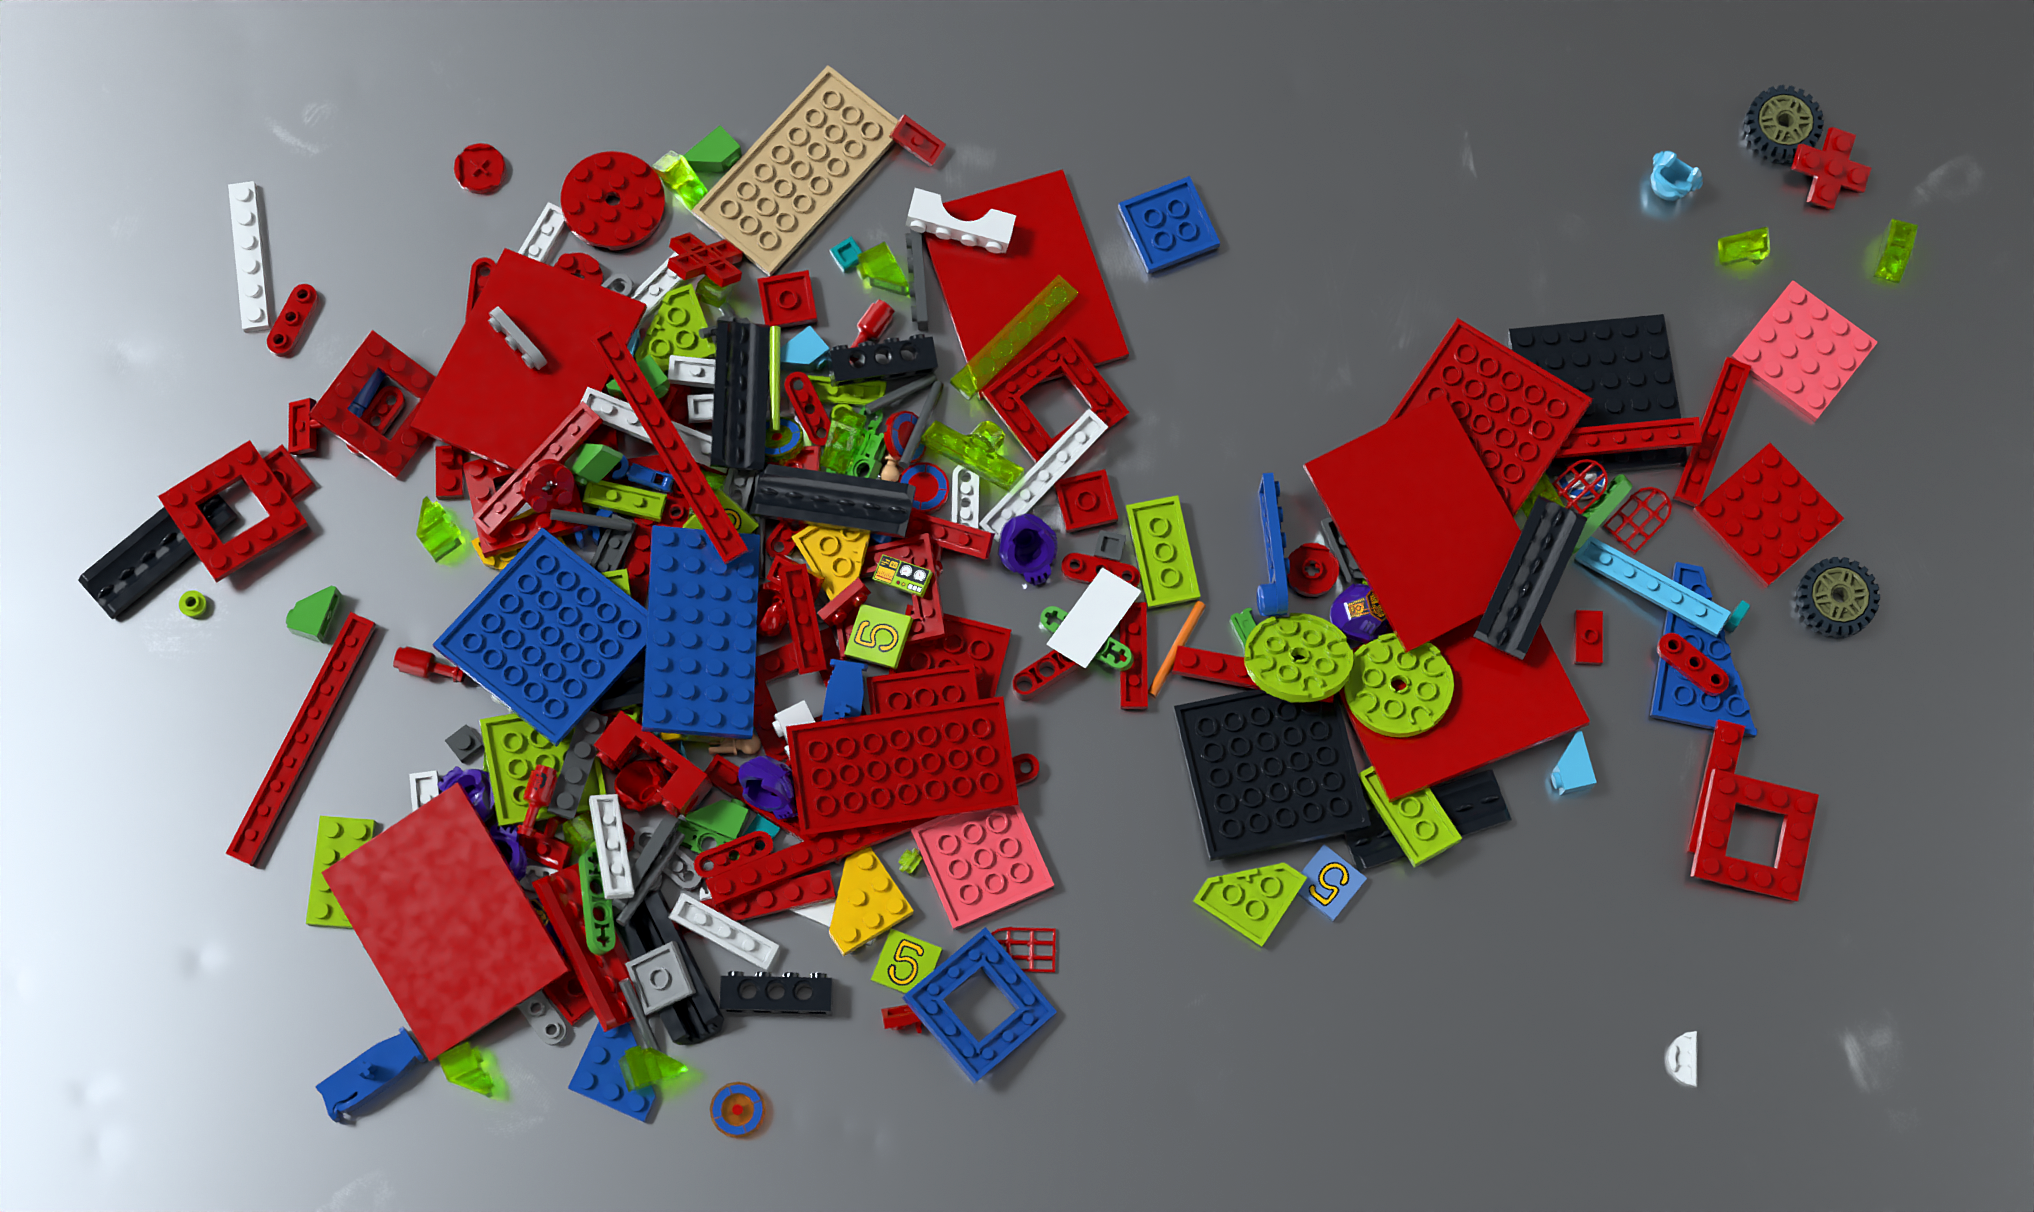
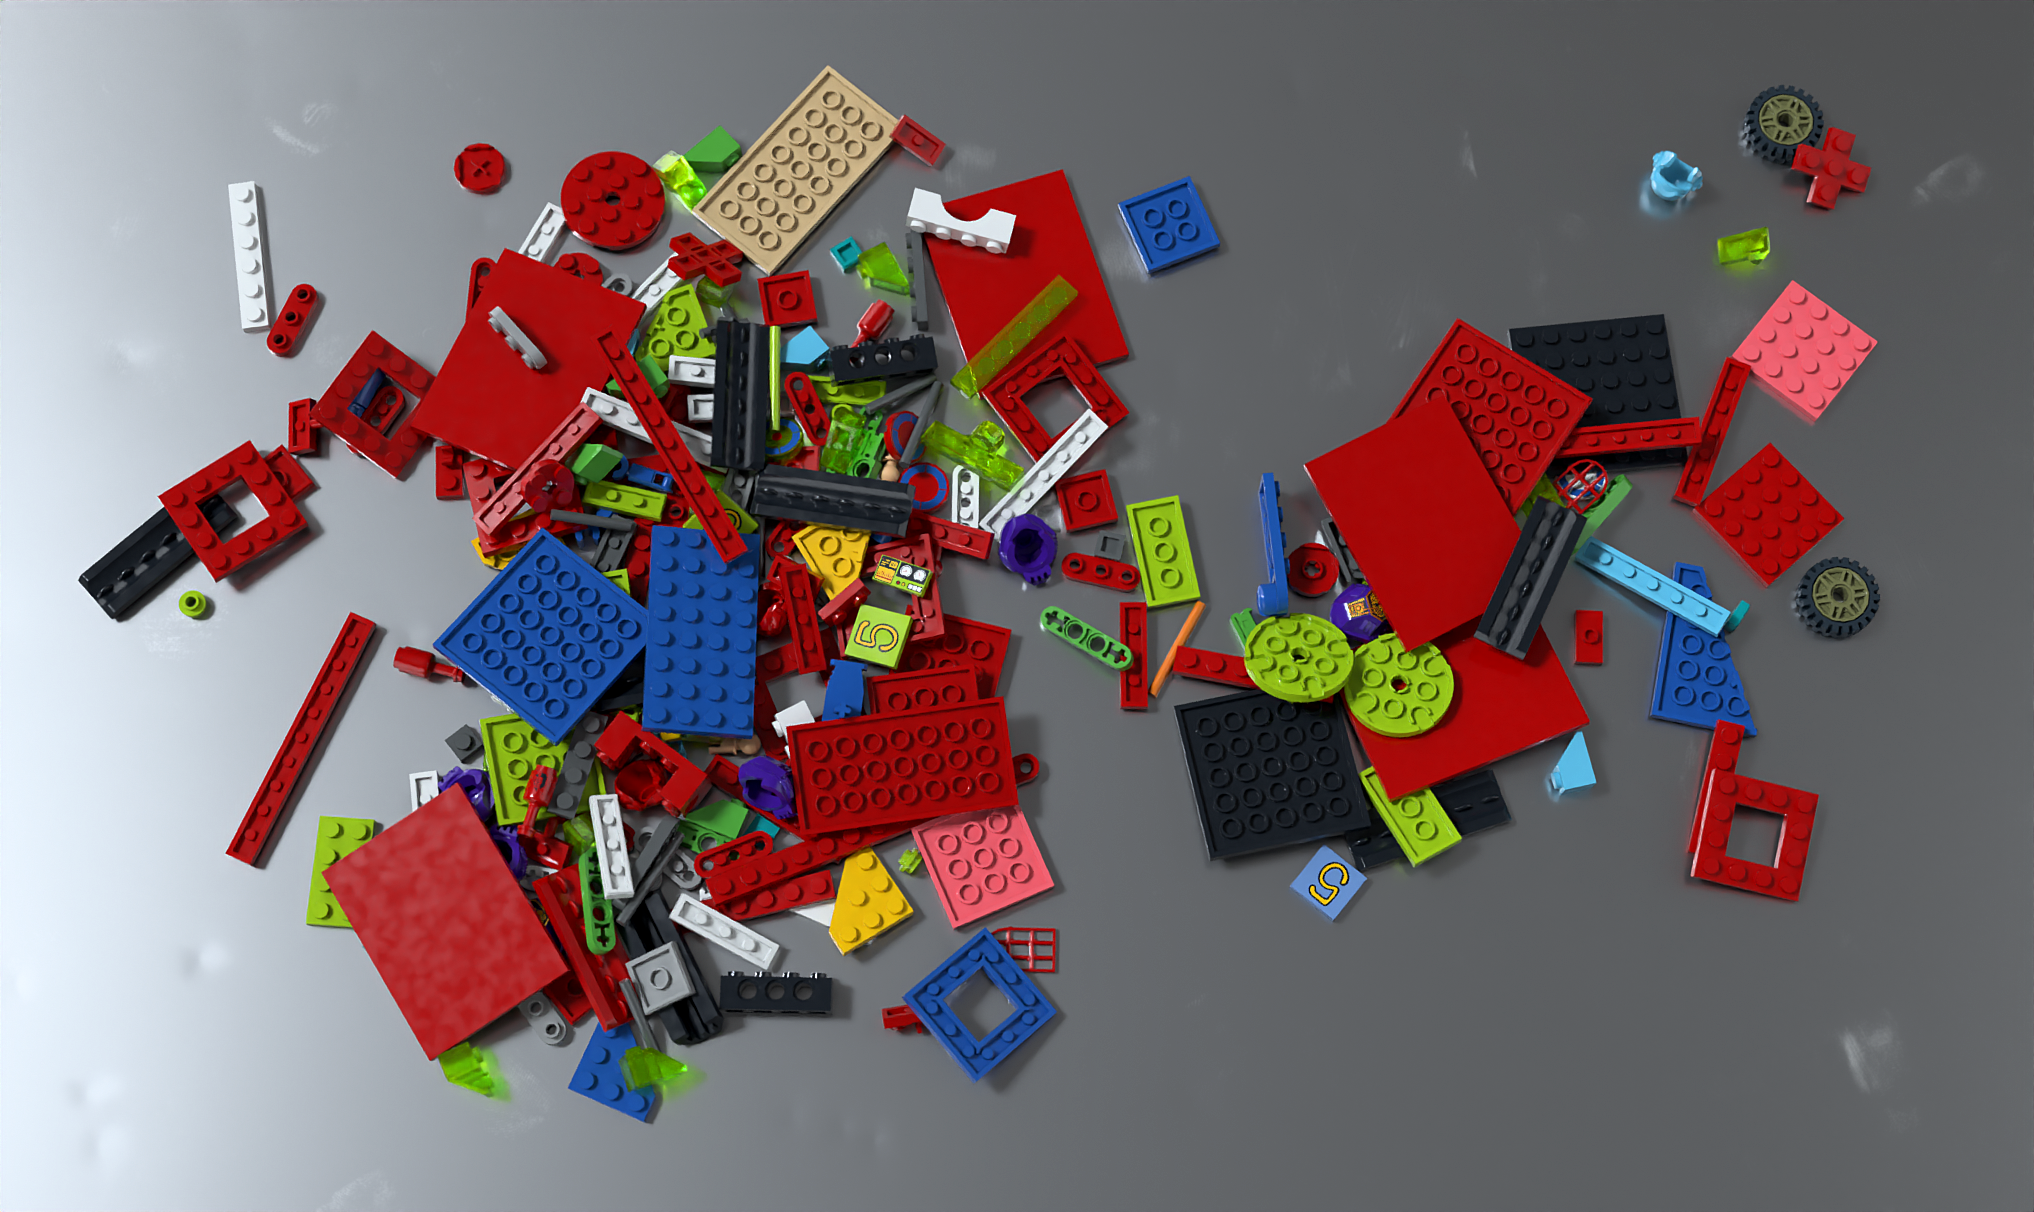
(314, 614): bright green slope -> none
(370, 1074): blue piece -> none
(434, 532): clear neon green slope -> none
(737, 1110): tile -> none
(905, 962): lime tile -> none
(1038, 681): red beam -> none
(1093, 617): white sticker -> none
(1252, 898): lime plate -> none
(1639, 529): red window -> none
(1680, 660): red plate -> none
(1683, 1059): white tile -> none
(1895, 250): clear neon green slope -> none

